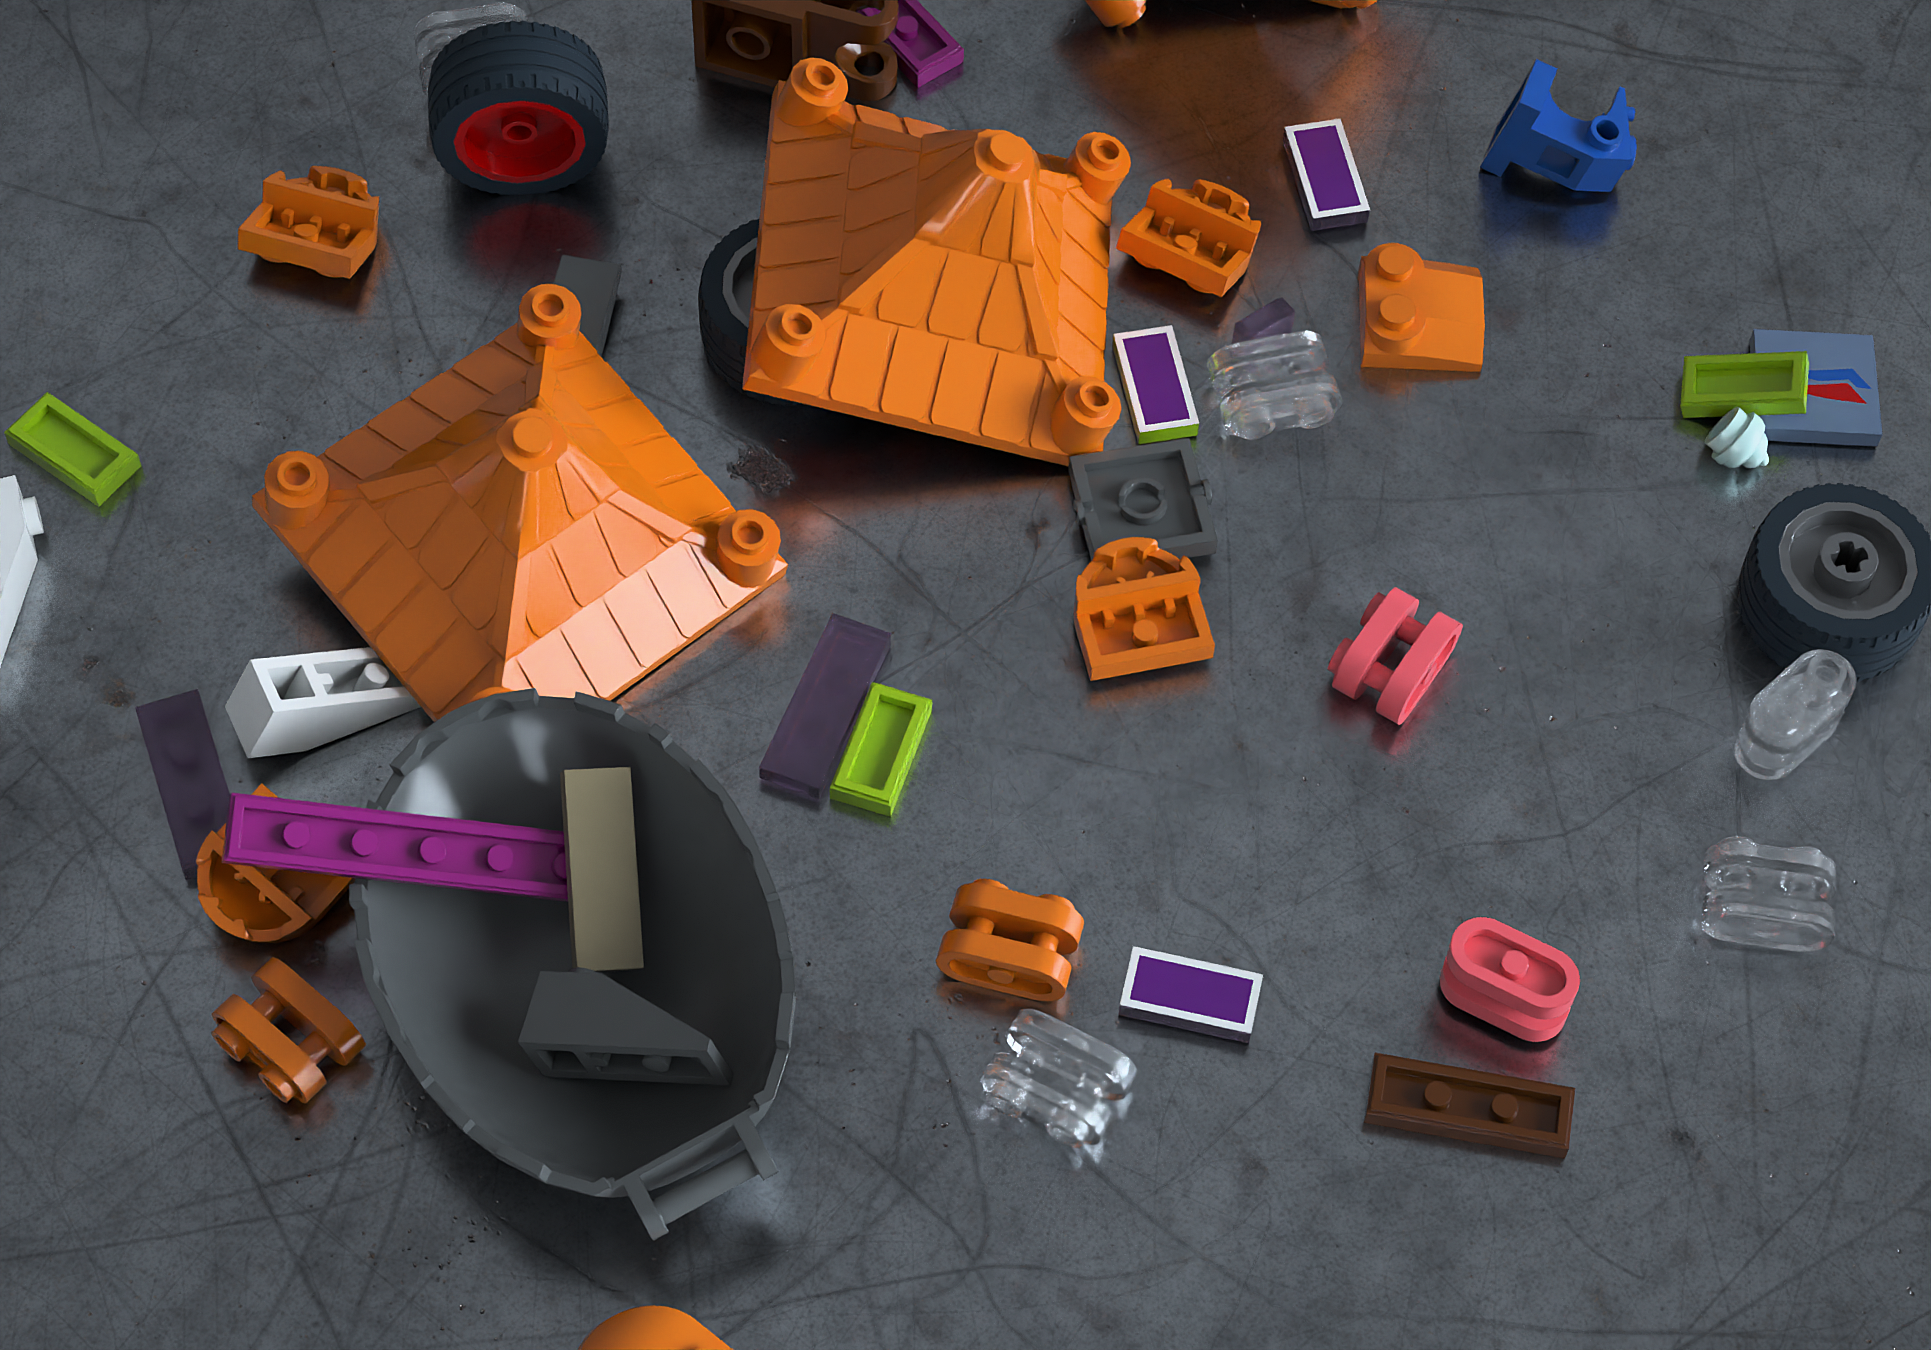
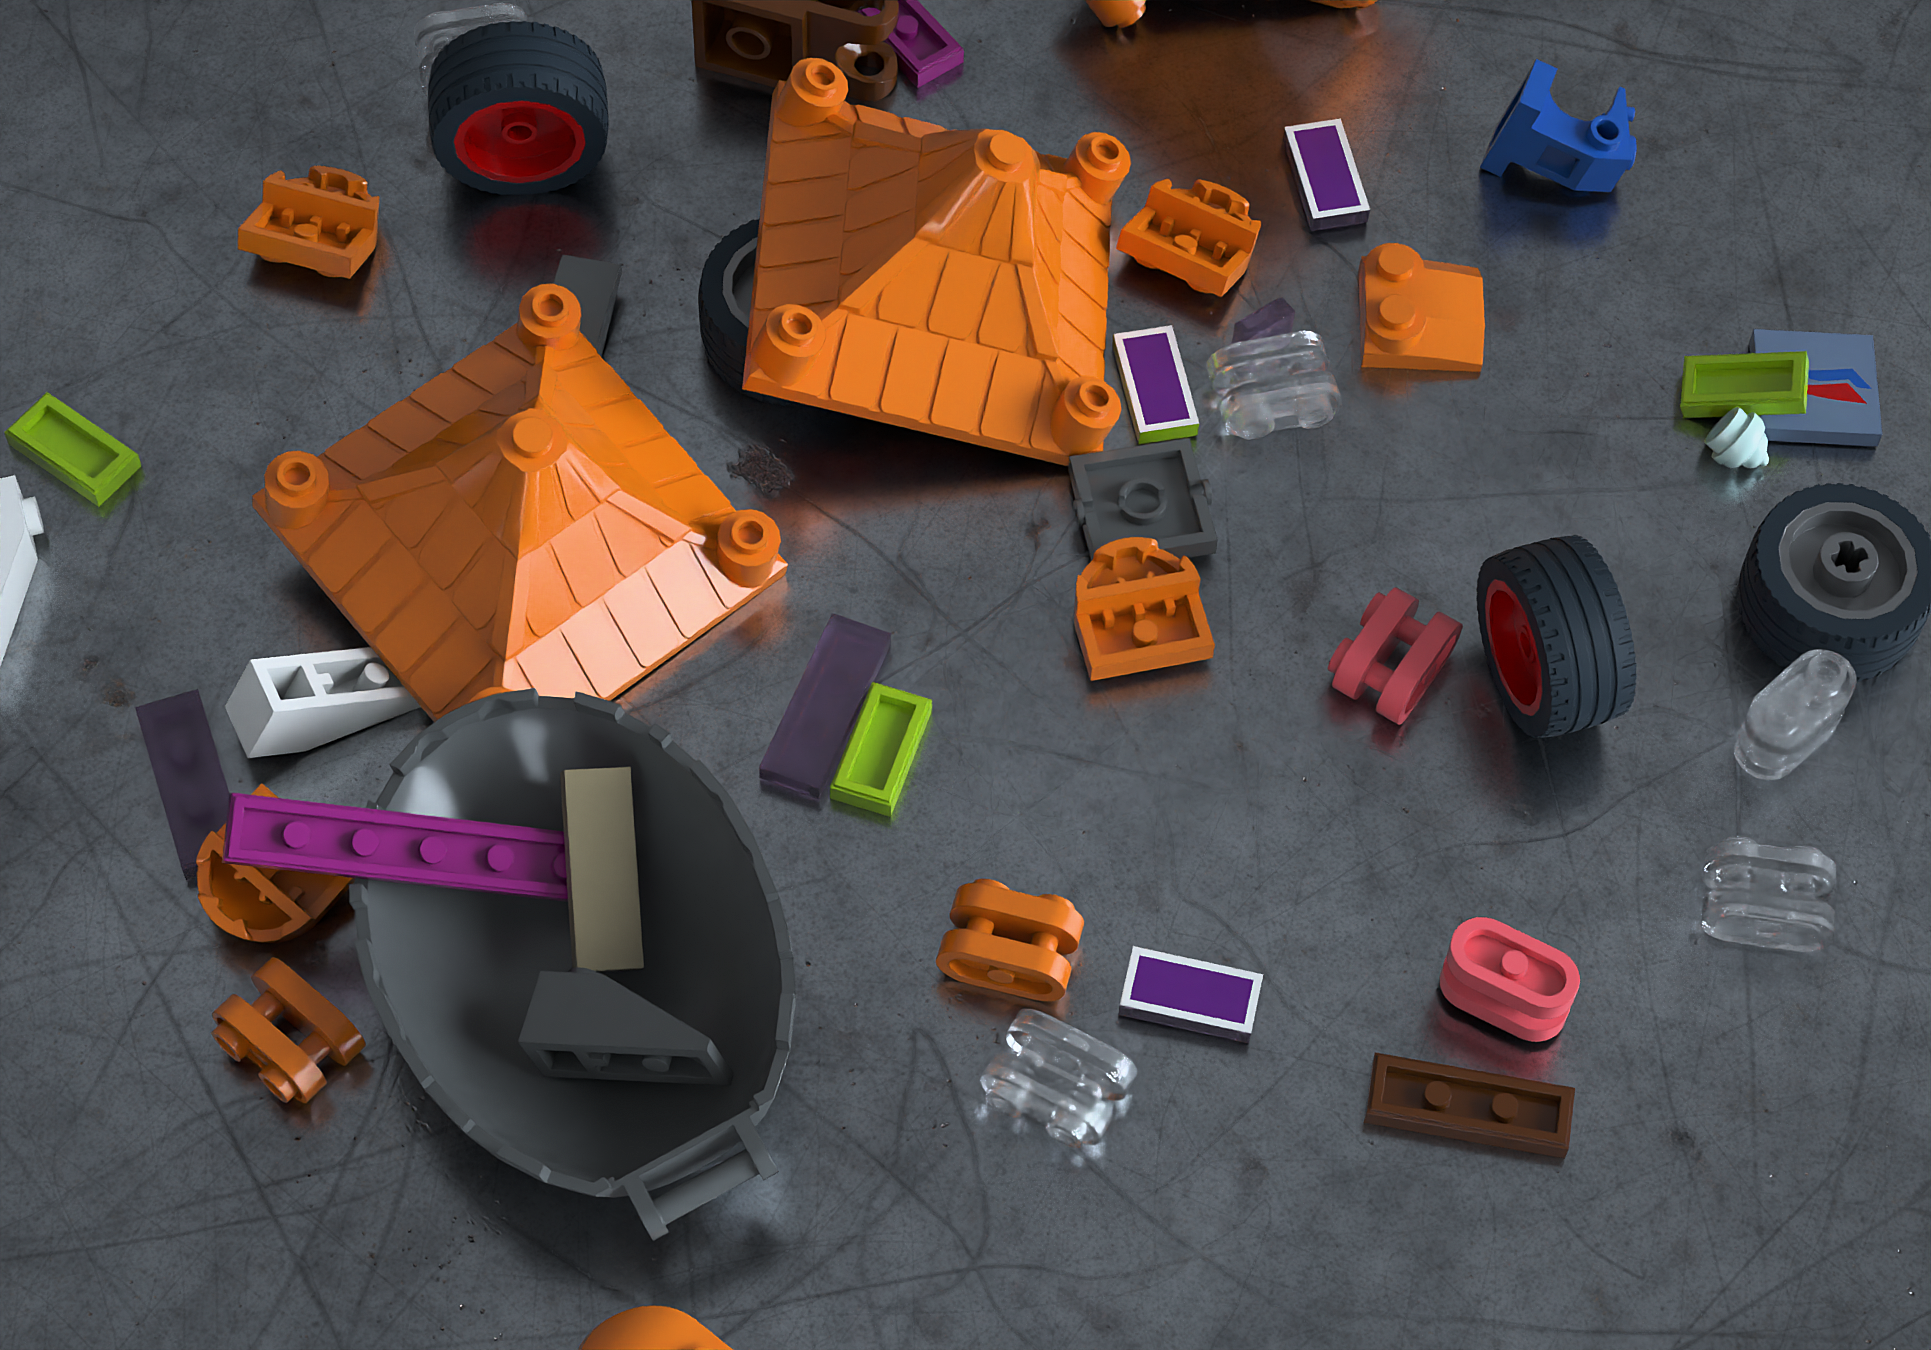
(1556, 636): none -> black wheel

